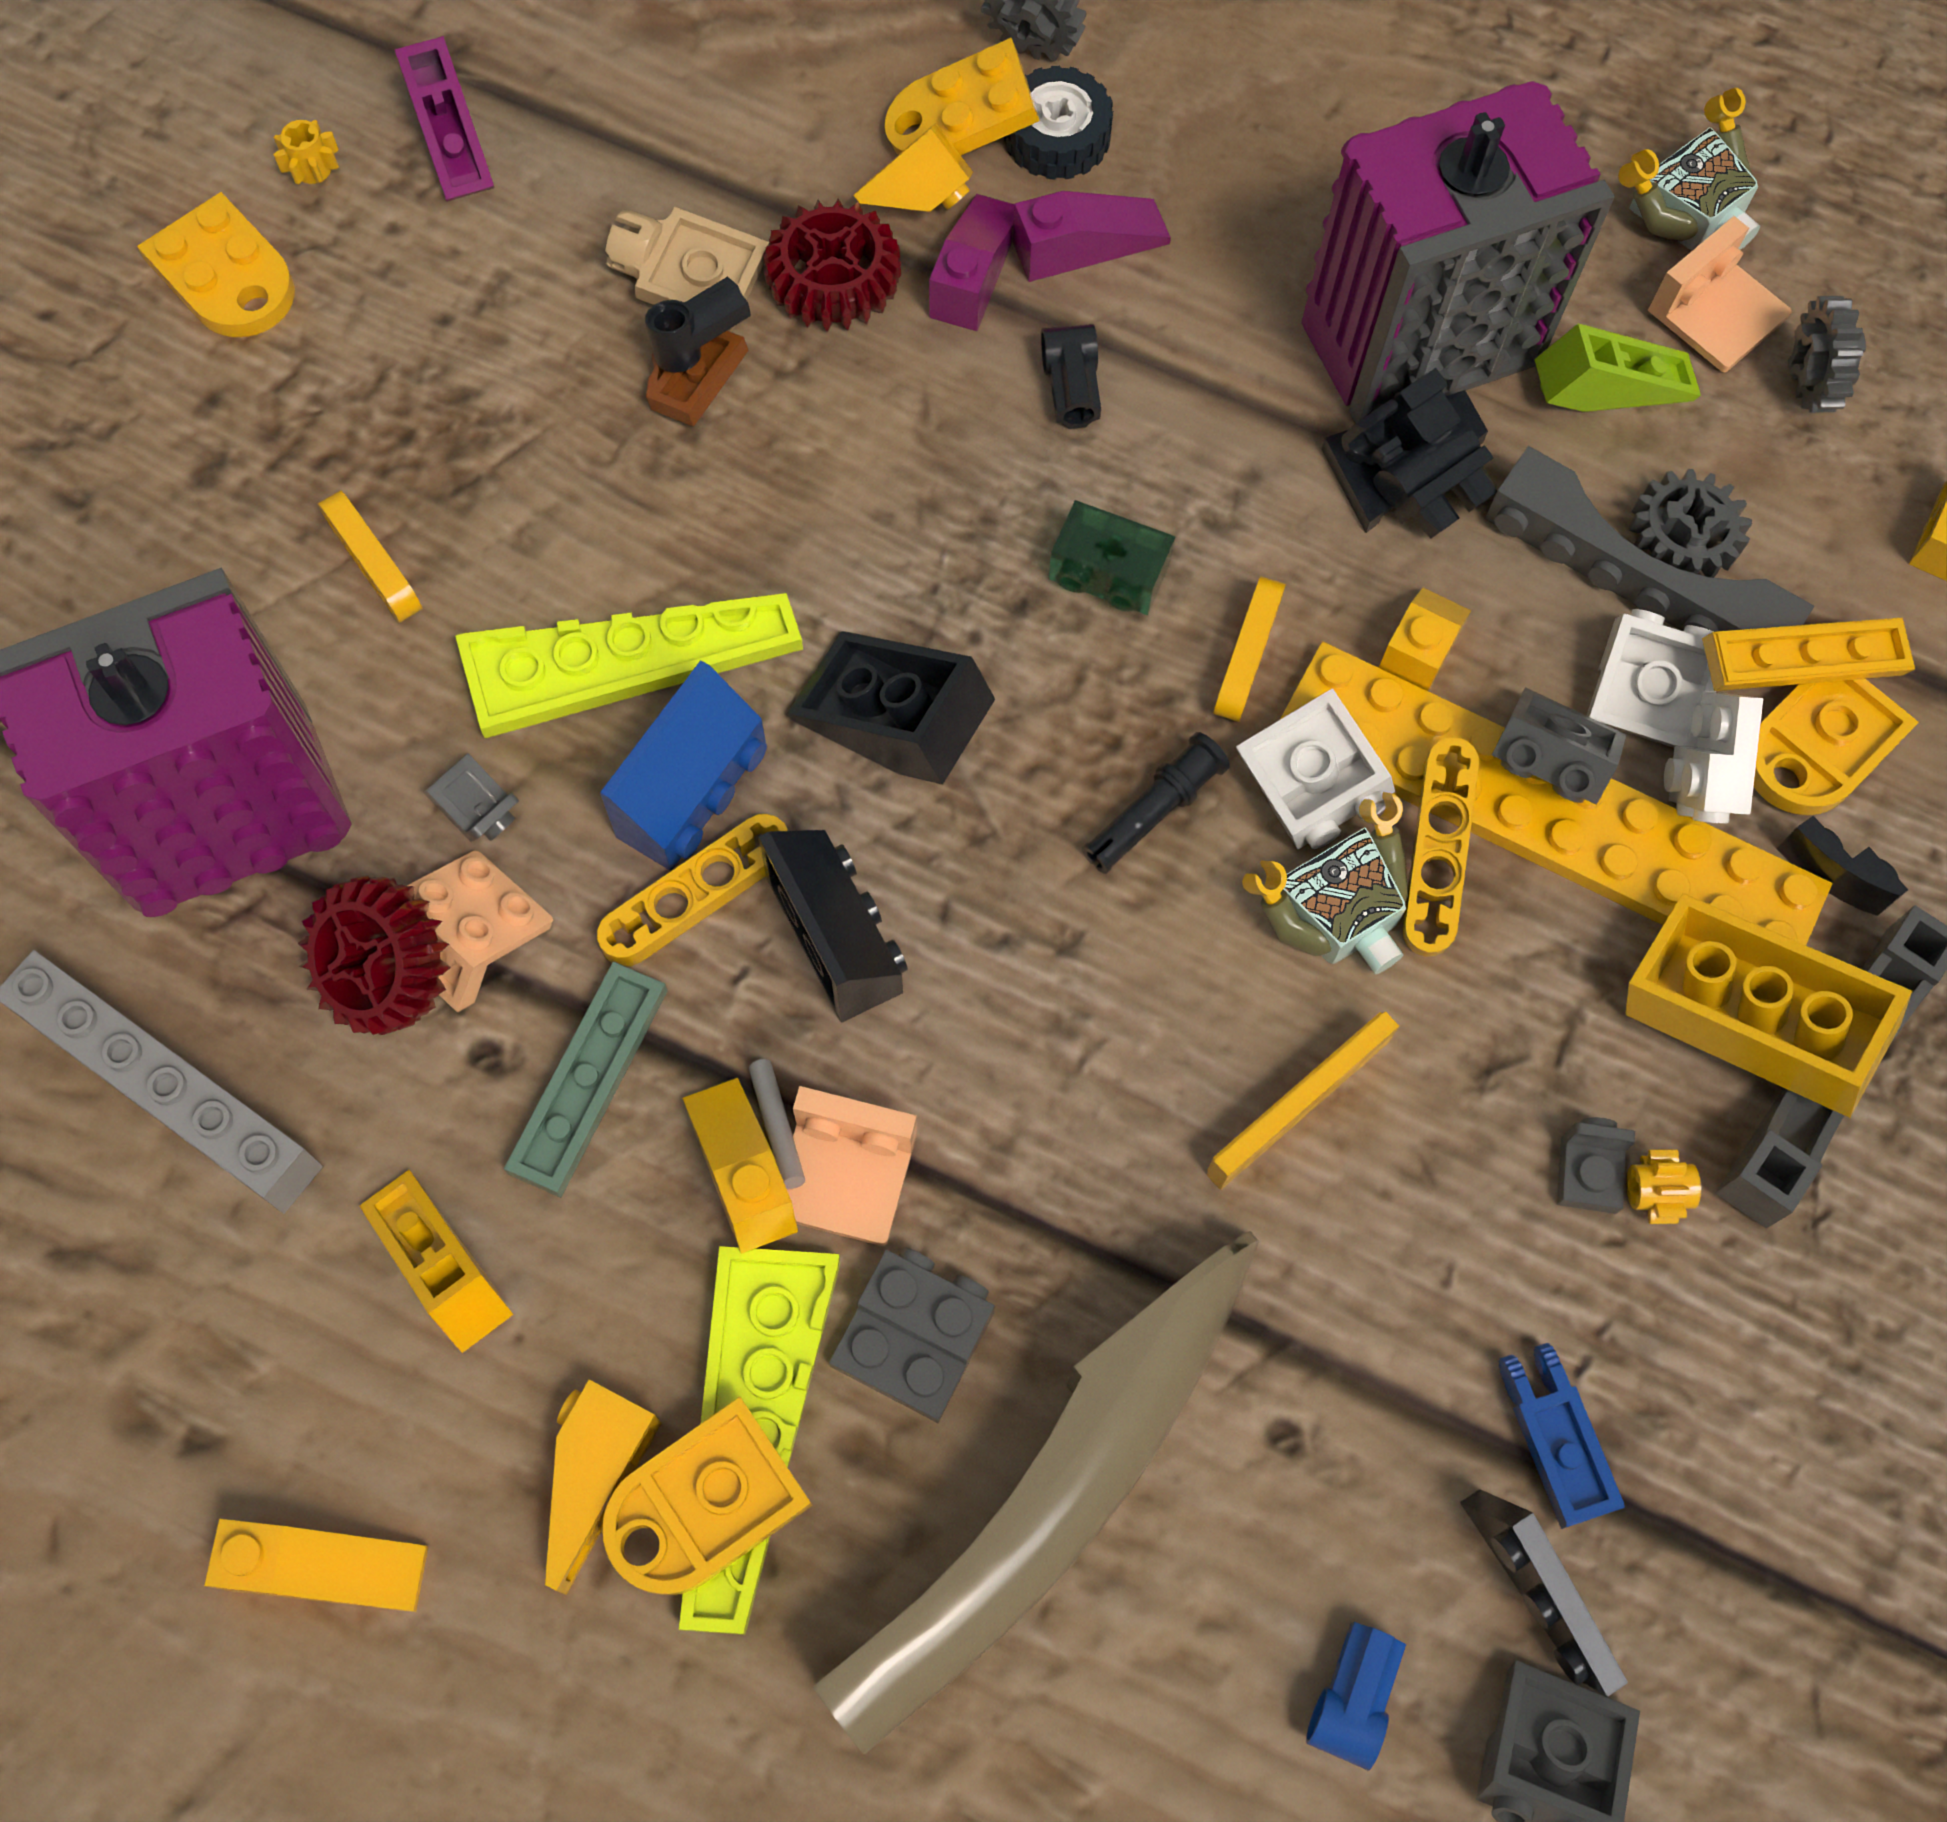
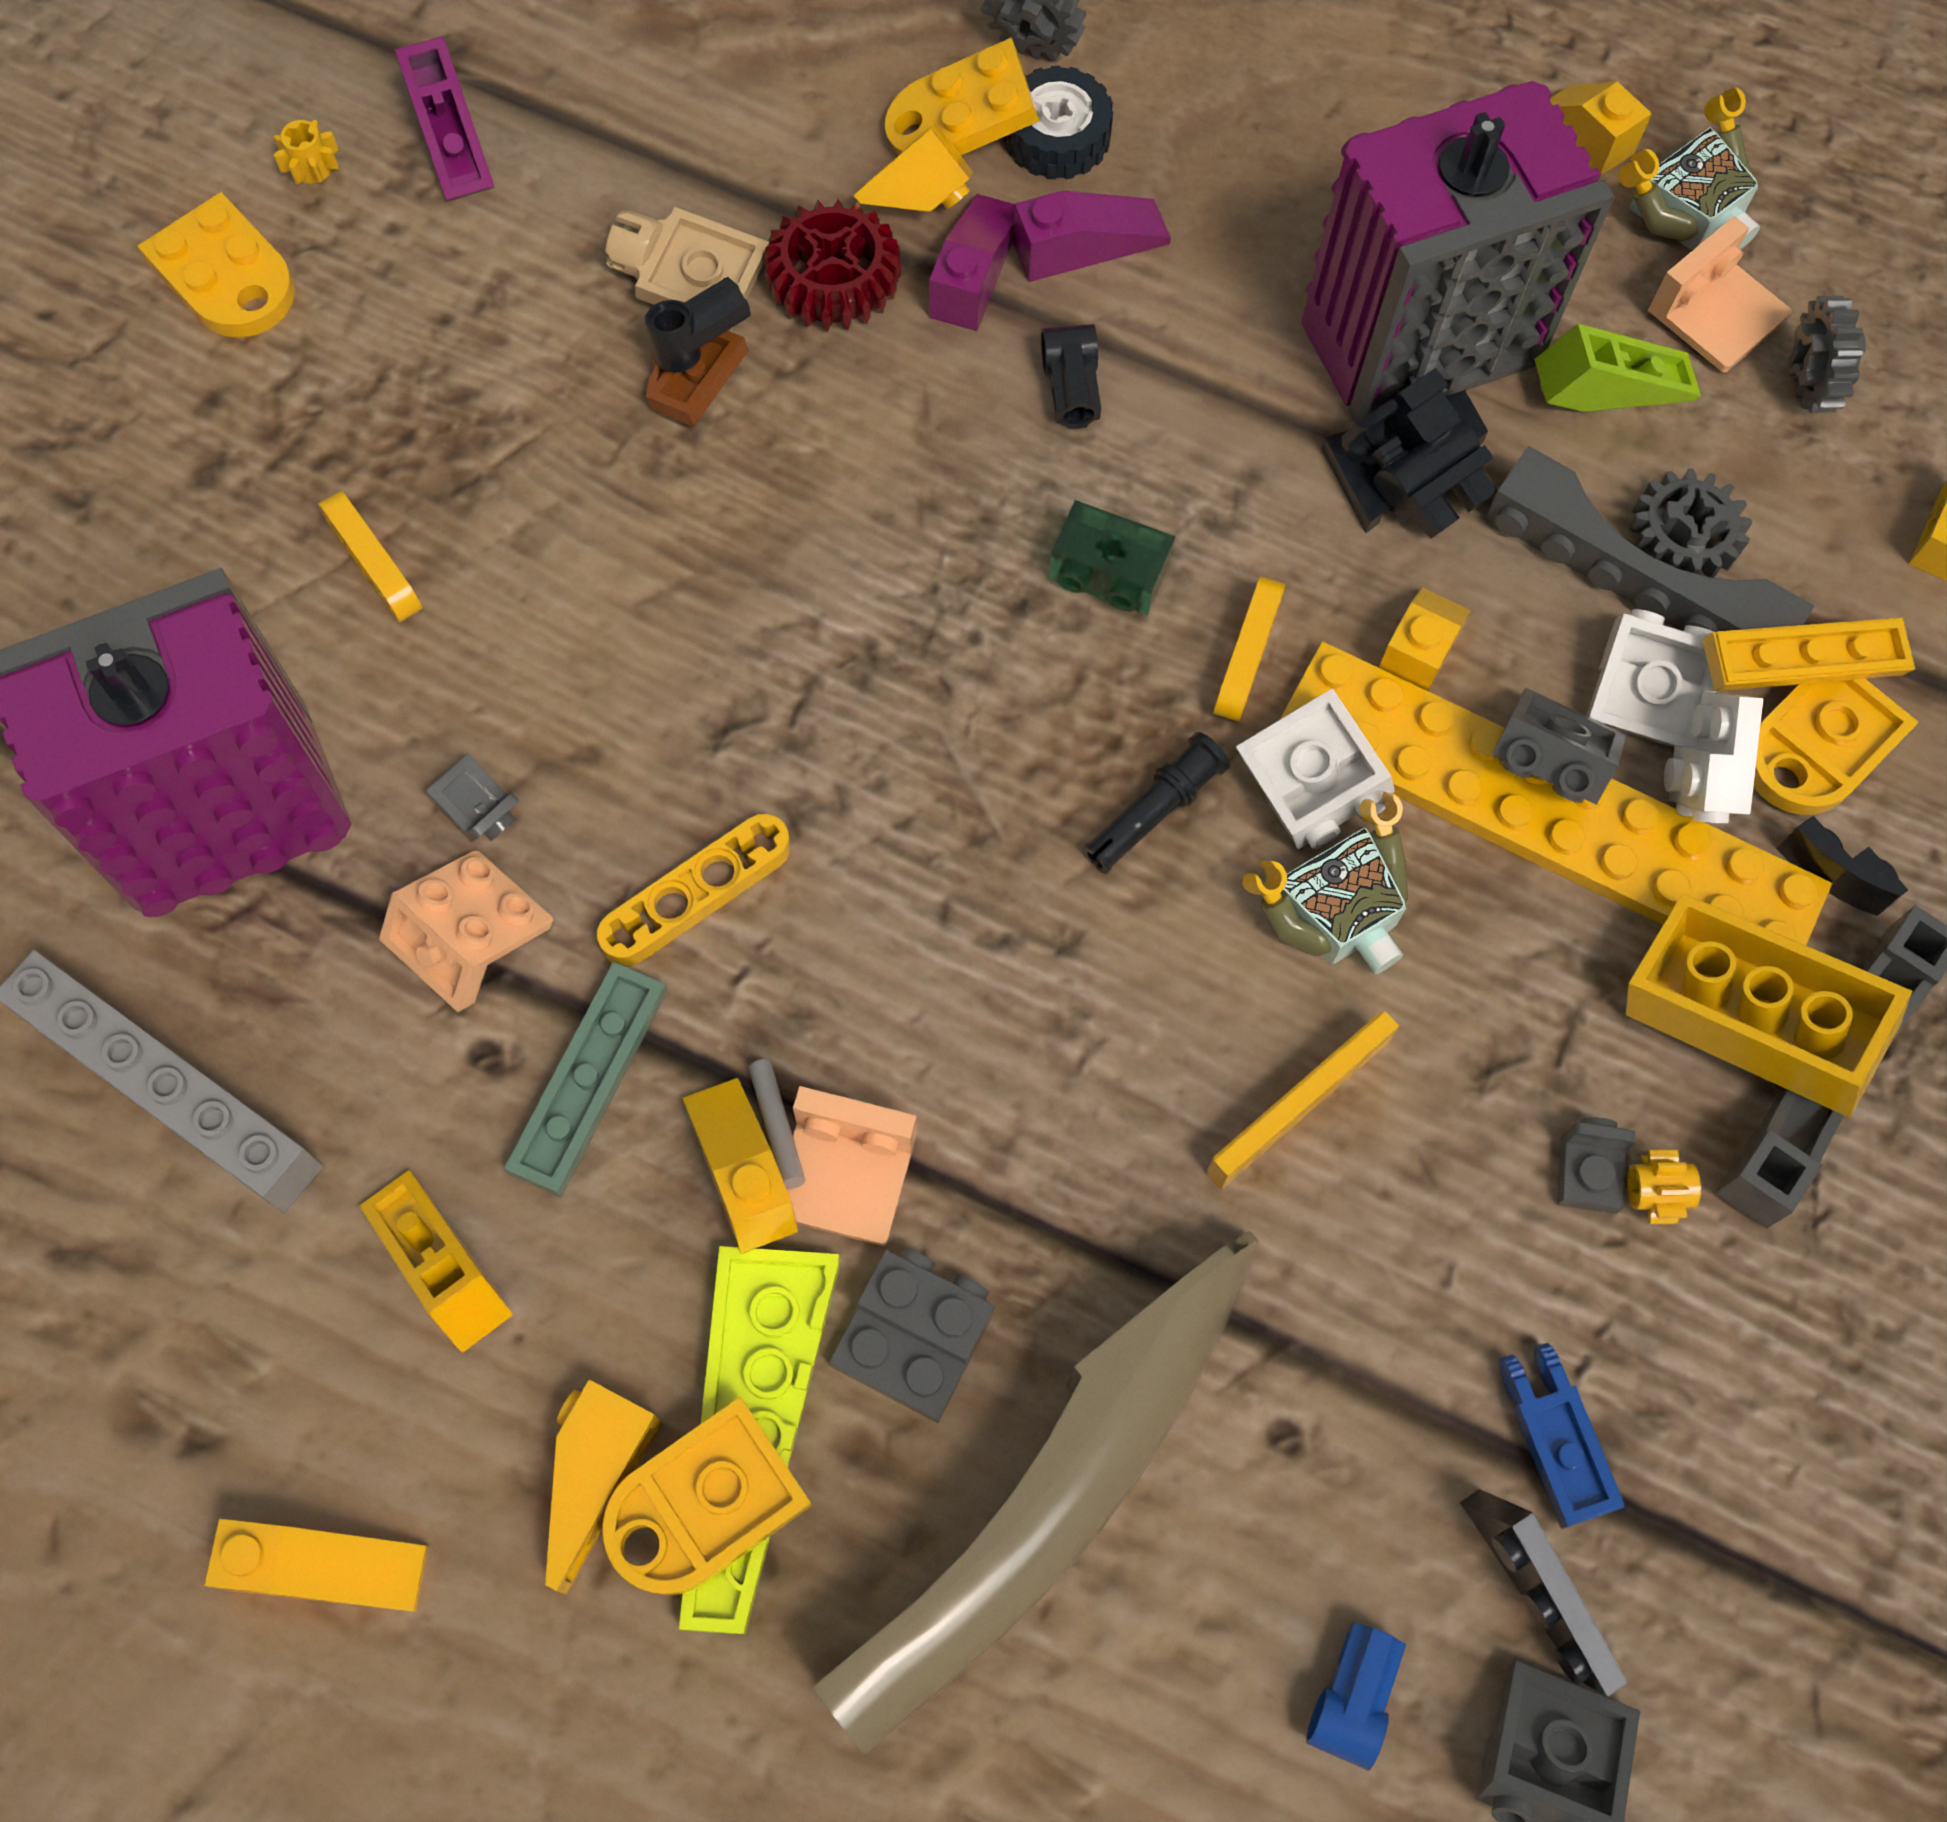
(374, 955): dark red gear -> none
(574, 667): neon yellow wing -> none
(684, 768): blue slope -> none
(833, 920): black slope -> none
(896, 704): black slope -> none
(1446, 847): yellow beam -> none
(1605, 120): none -> yellow slope

